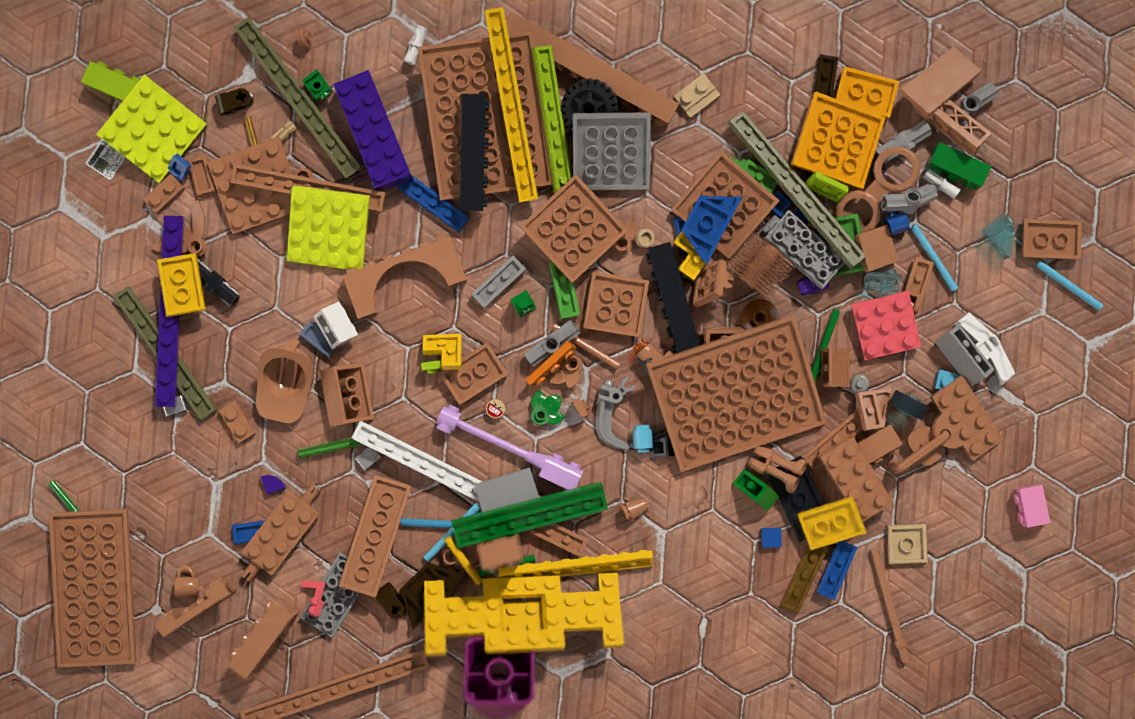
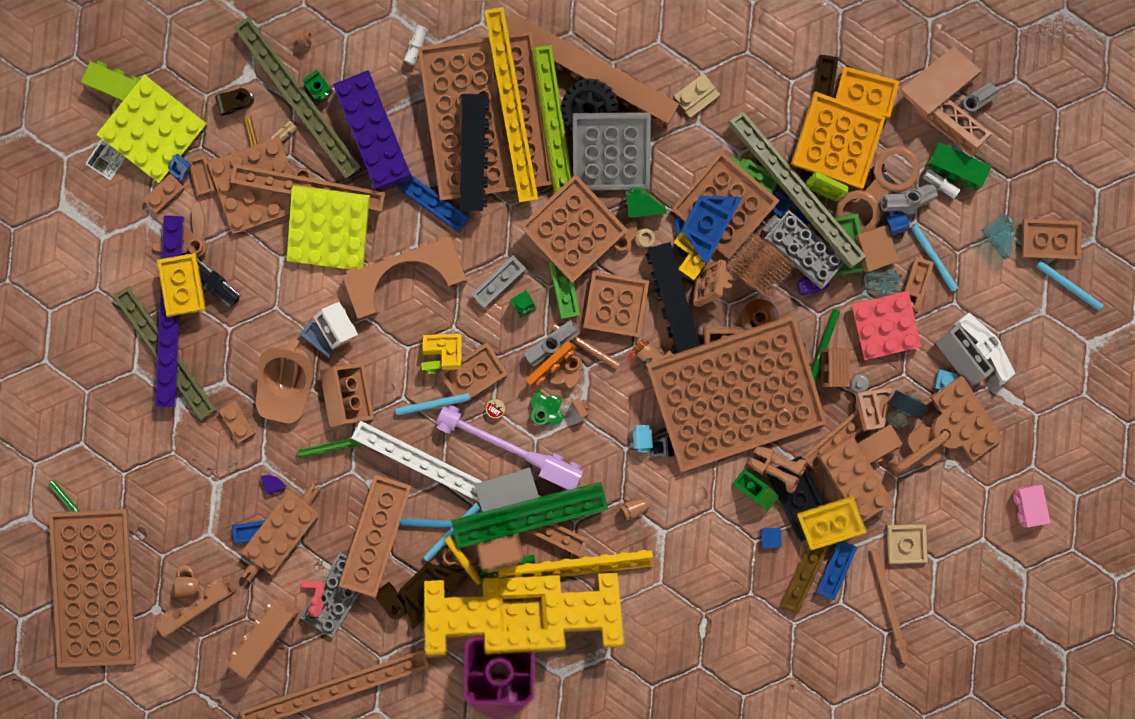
(180, 407): flat silver piece -> none
(367, 458): flat silver piece -> none
(433, 404): none -> medium azure bar
(605, 403): light grey piece -> none
(643, 203): none -> green slope
(906, 139): light grey piece -> none

